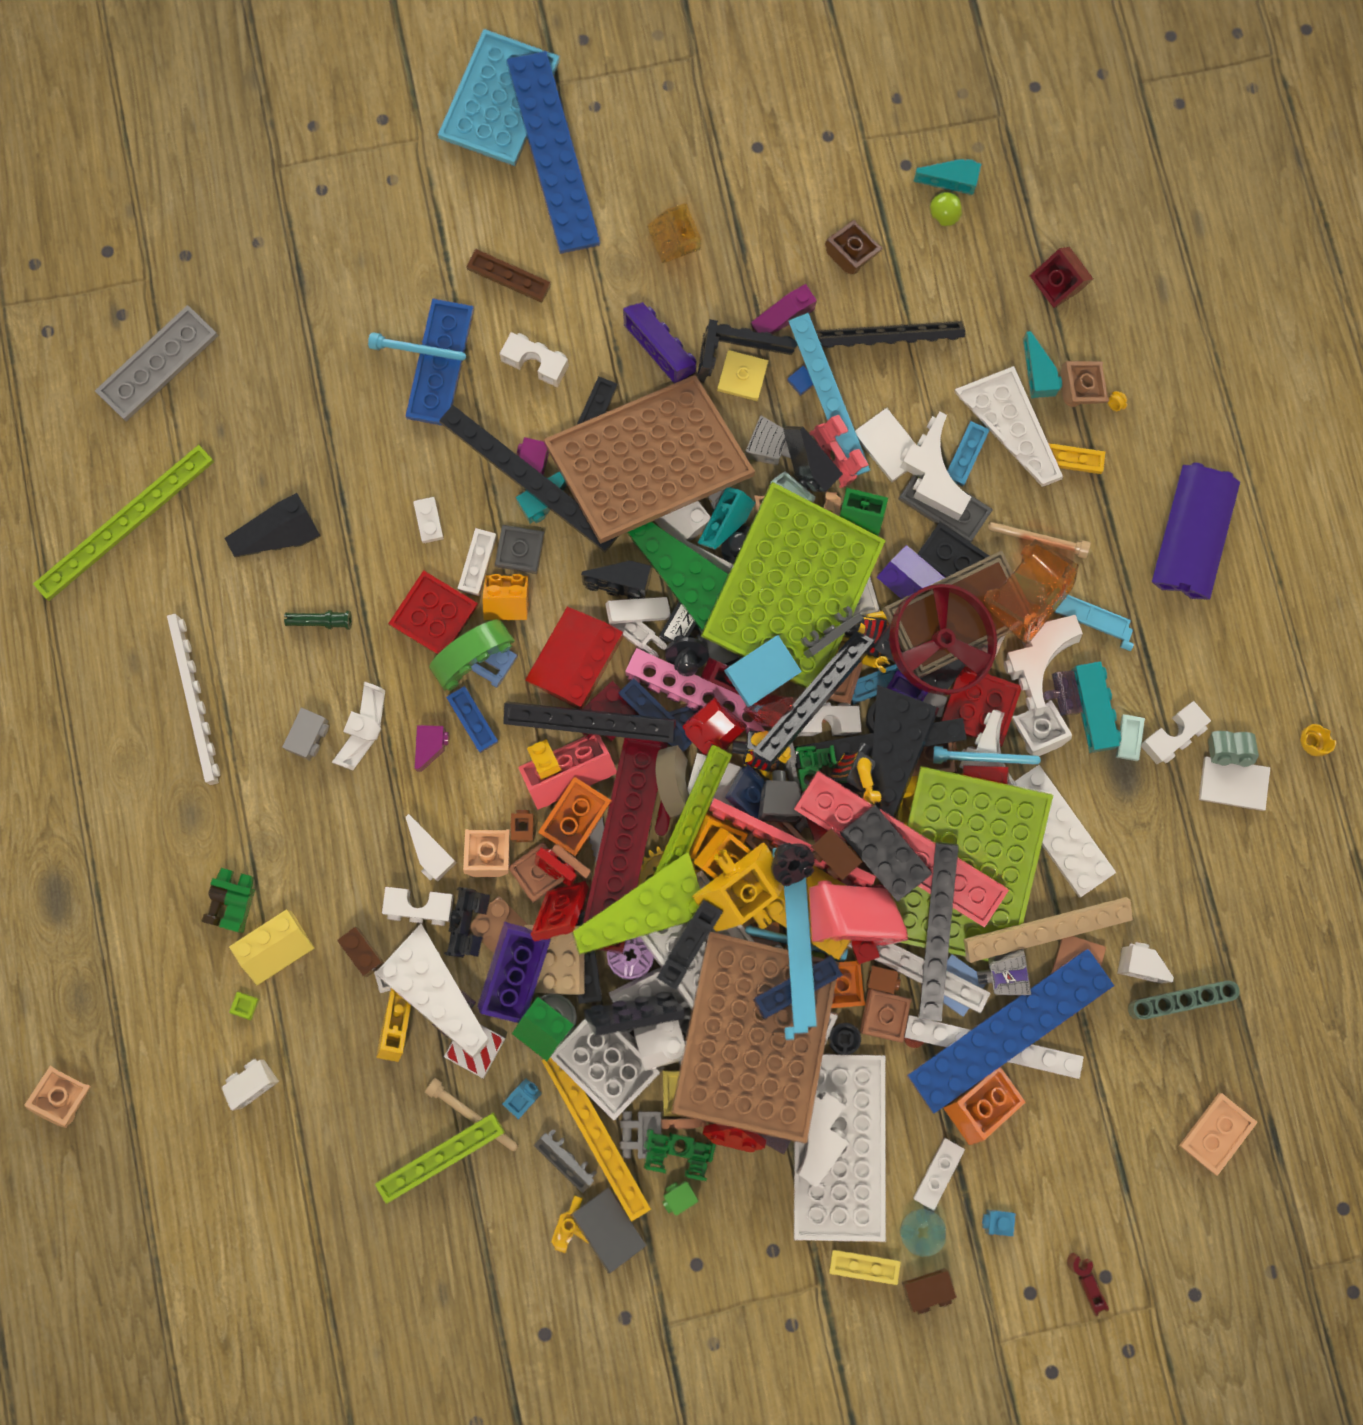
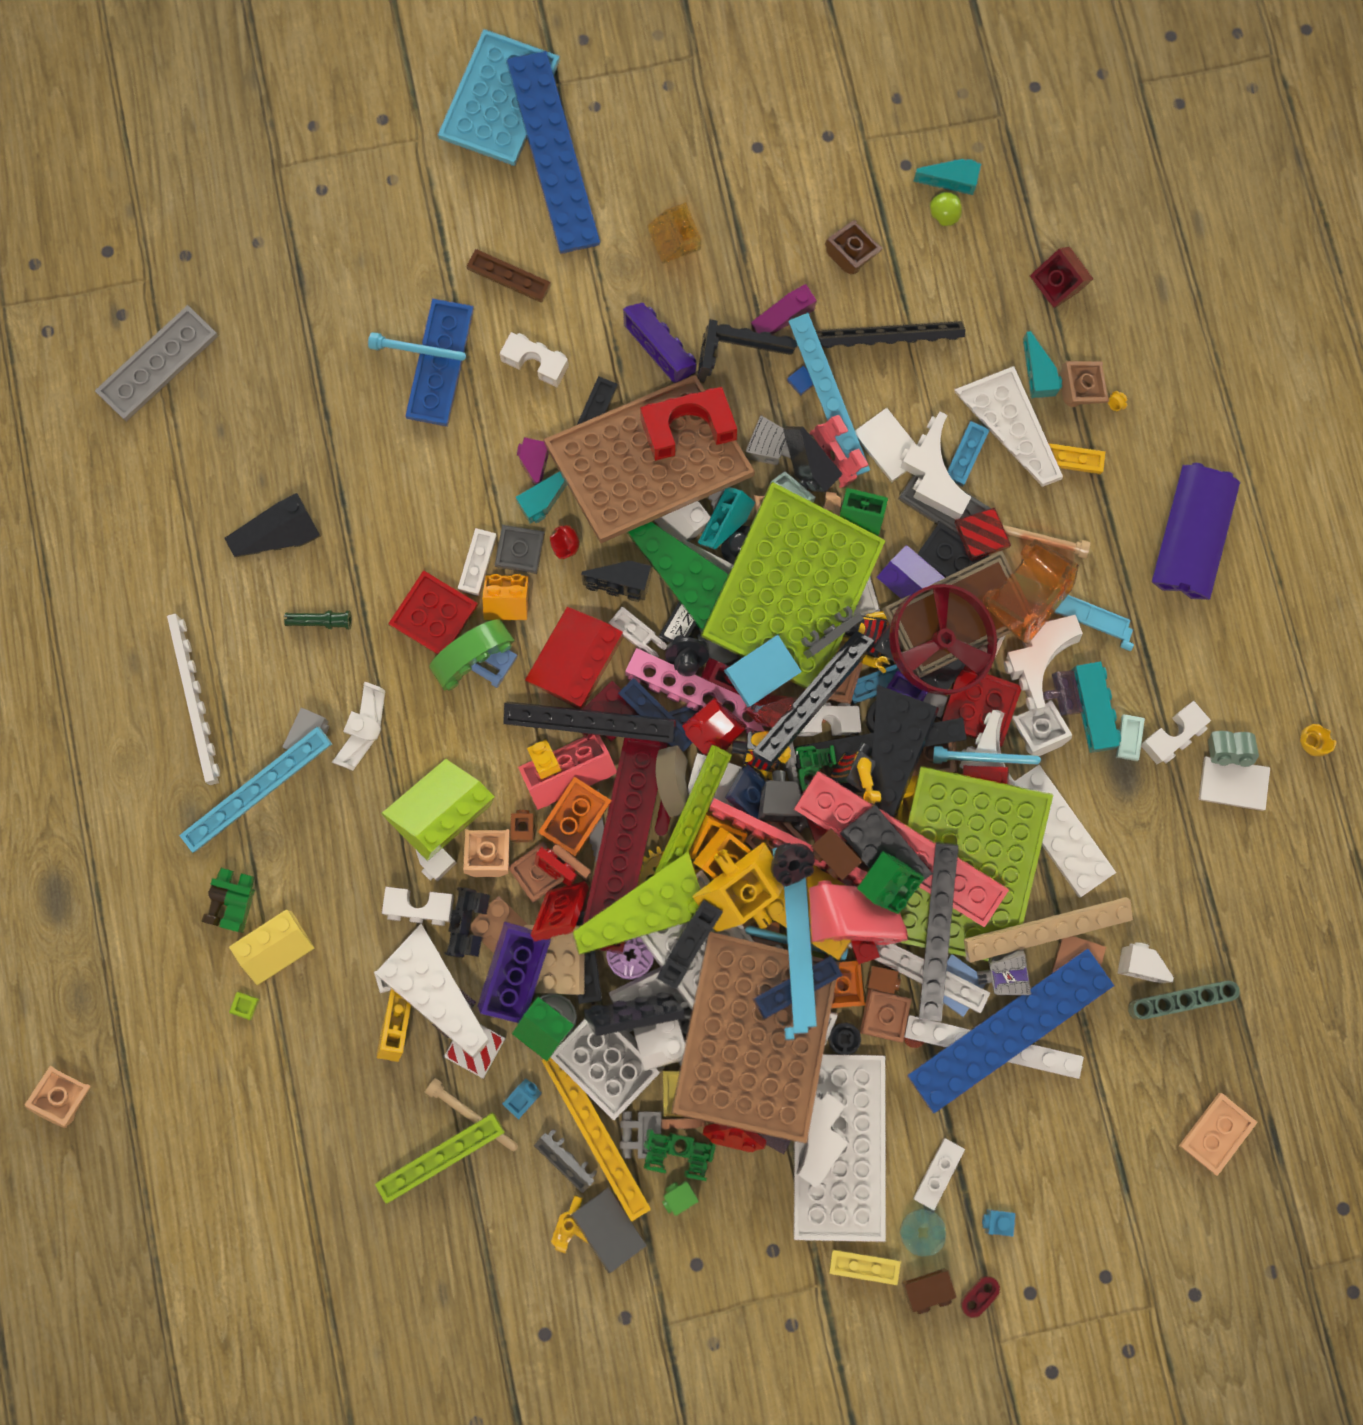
(123, 523): lime plate -> none
(249, 1084): white slope -> none
(255, 789): none -> medium azure plate
(360, 951): reddish brown brick -> none
(428, 520): white plate -> none
(429, 745): magenta slope -> none
(438, 808): none -> lime slope
(472, 719): blue plate -> none
(521, 473): black plate -> none
(565, 542): none -> red hair
(638, 610): white tile -> none
(708, 405): none -> red arch
(742, 375): light yellow plate -> none
(890, 883): none -> green slope
(981, 1298): none -> dark red plate
(982, 533): none -> tile
(984, 1106): orange slope -> none
(1087, 1282): dark red piece -> none

